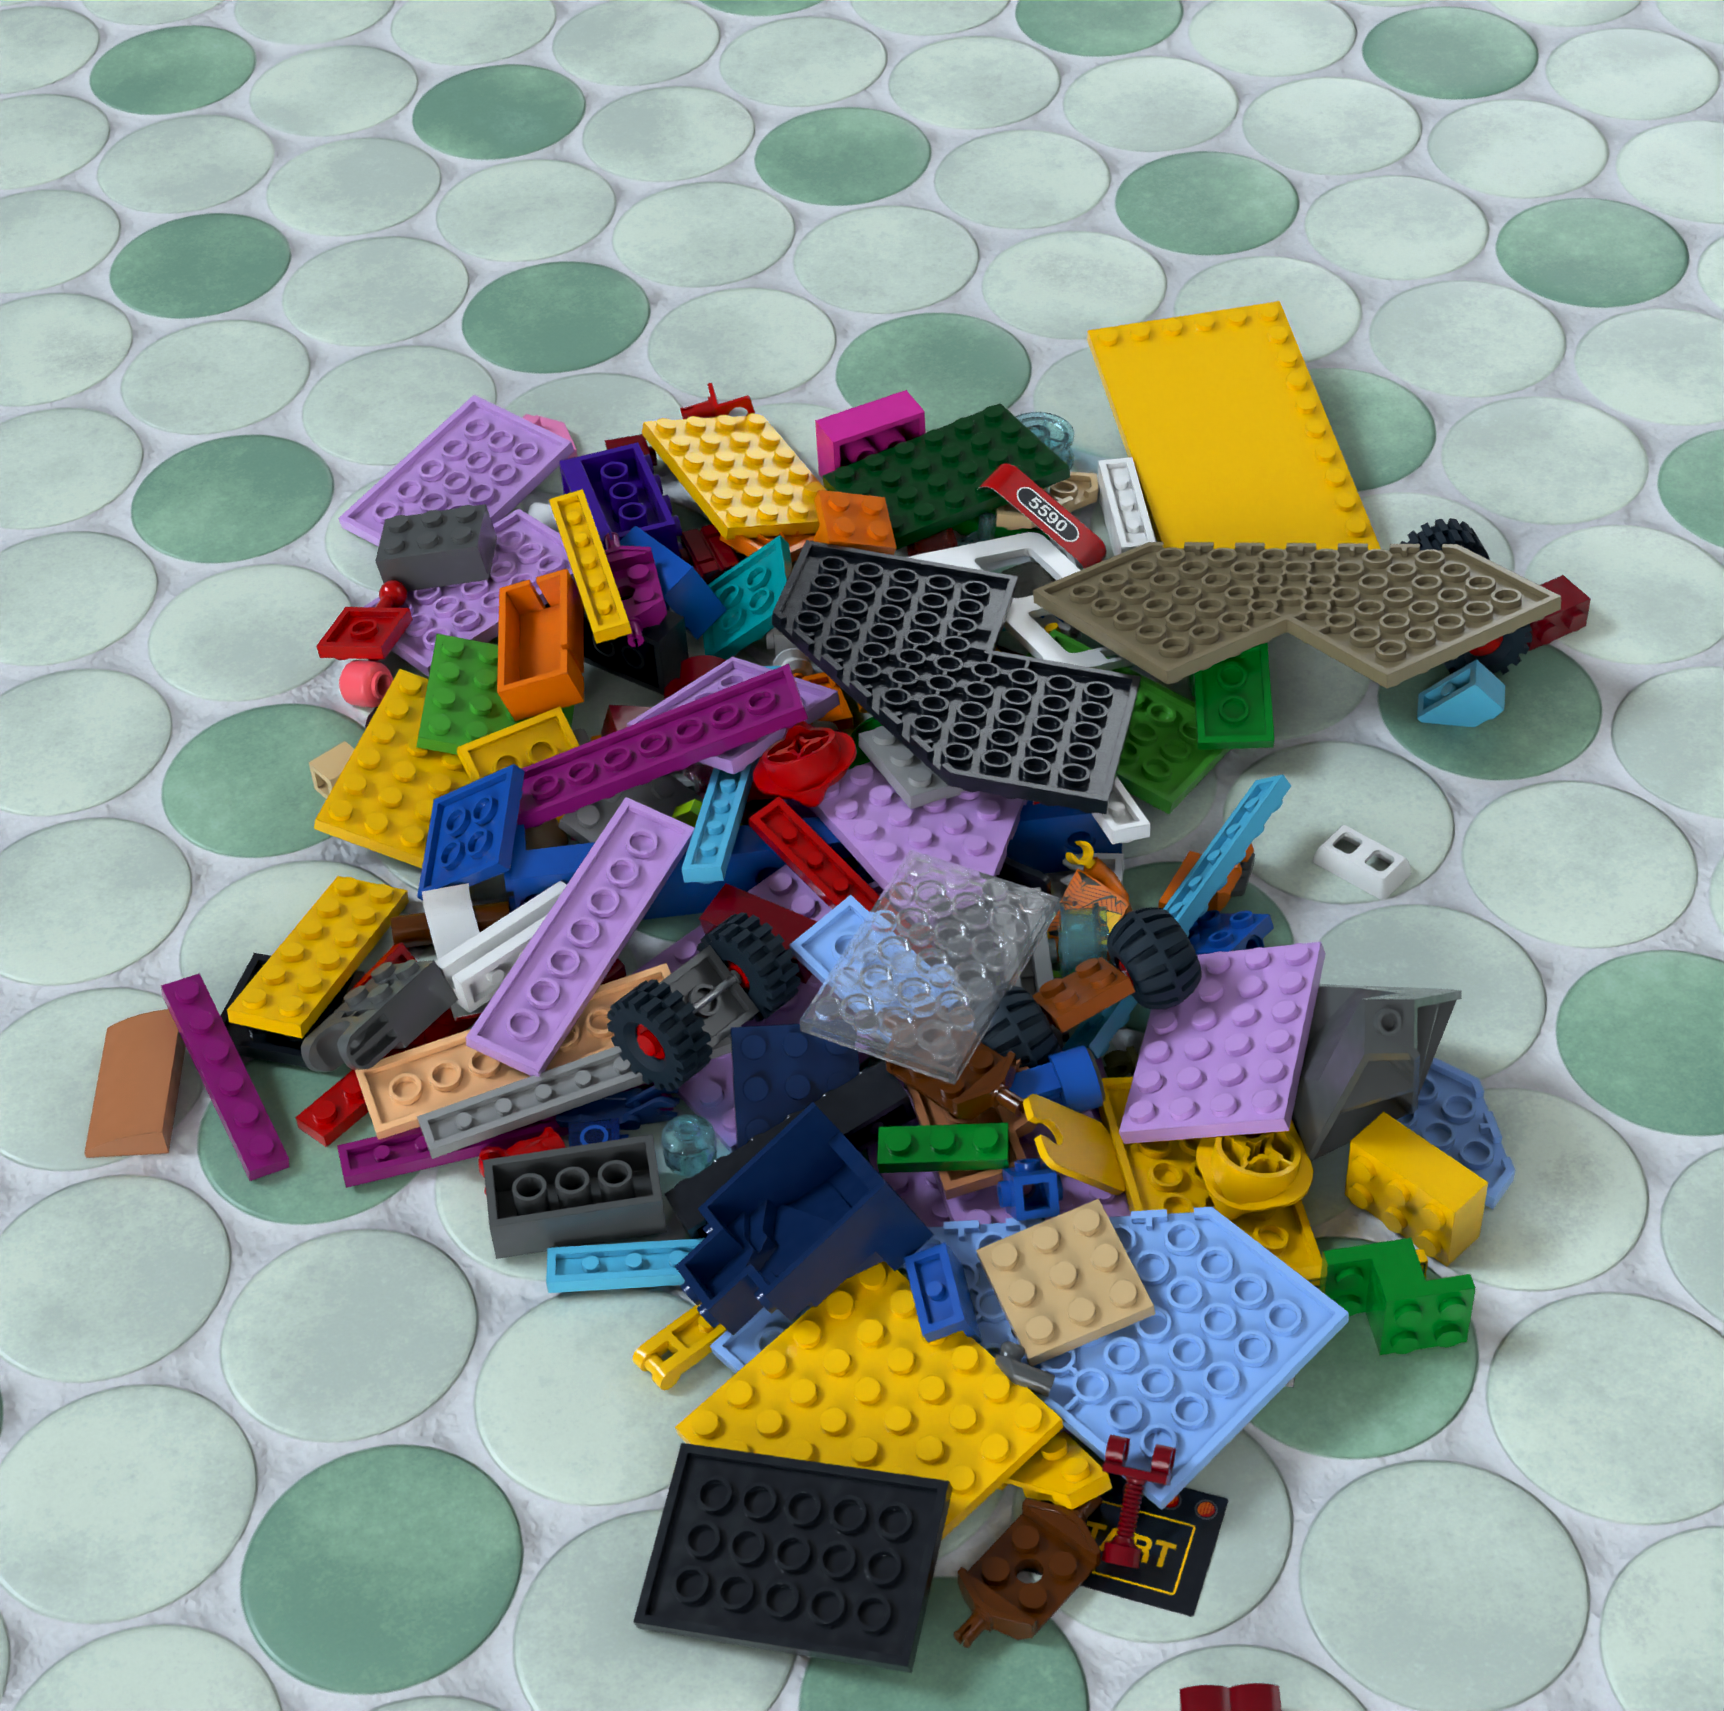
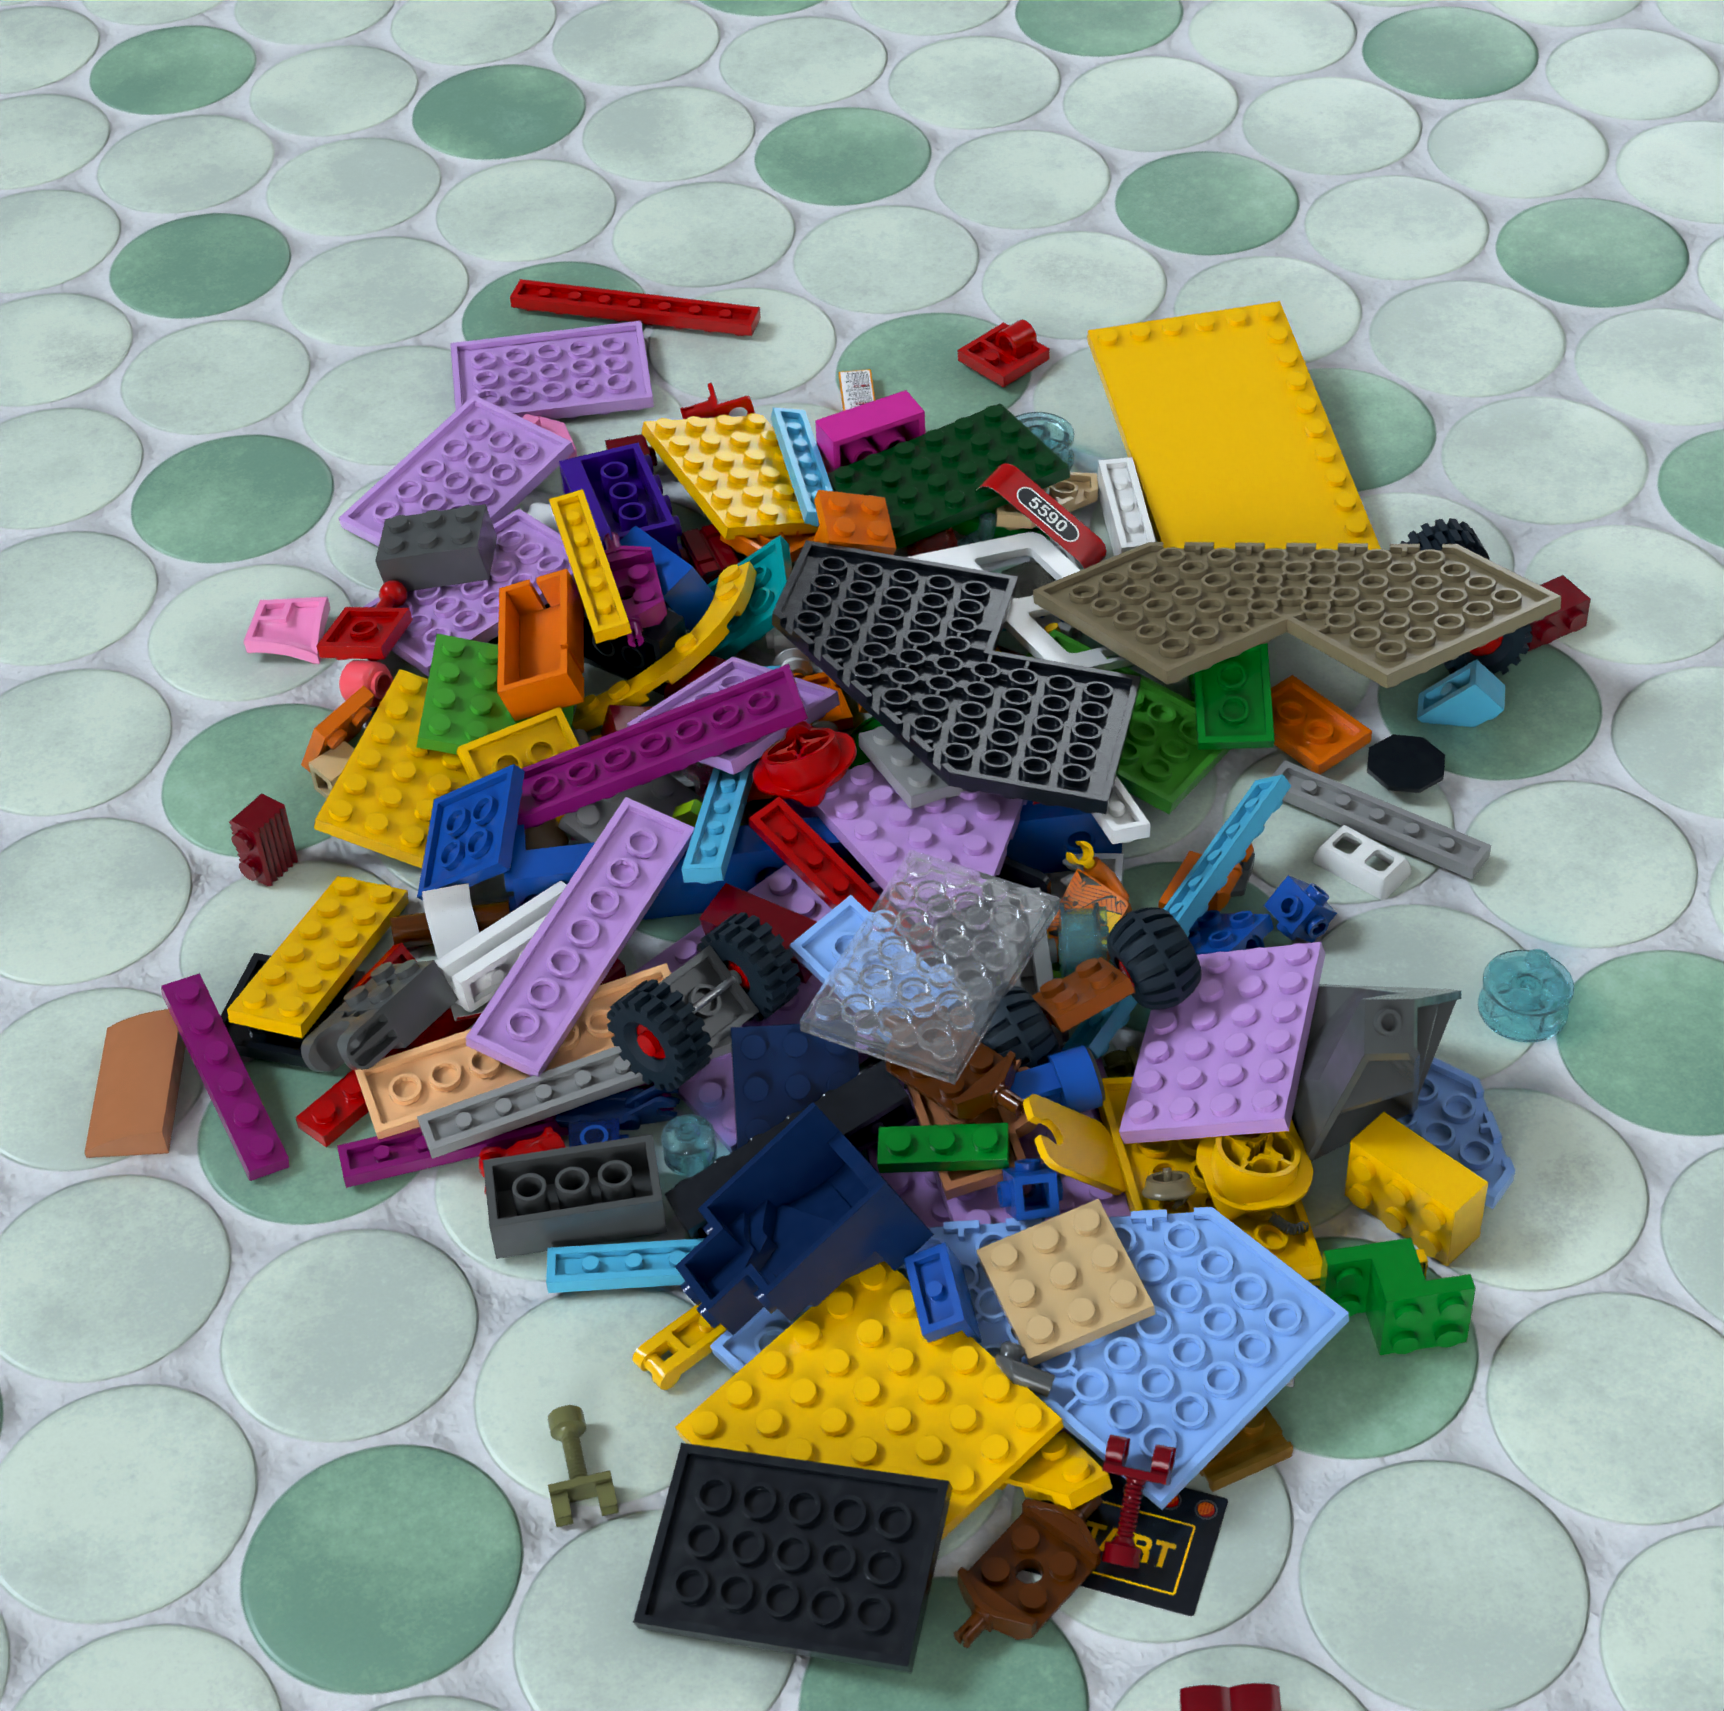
(263, 840): none -> dark red brick
(288, 627): none -> bright pink plate
(340, 725): none -> orange plate
(557, 371): none -> lavender plate
(567, 1425): none -> olive bar
(635, 307): none -> red plate
(730, 599): none -> yellow plate
(801, 459): none -> medium azure plate
(856, 388): none -> tile
(1005, 352): none -> red plate
(1169, 1186): none -> dark tan hat
(1250, 1451): none -> pearl gold plate
(1291, 1227): none -> dark grey leg
(1300, 909): none -> blue brick
(1313, 727): none -> orange plate
(1384, 821): none -> light grey plate
(1406, 763): none -> black piece
(1525, 995): none -> clear light blue wheel

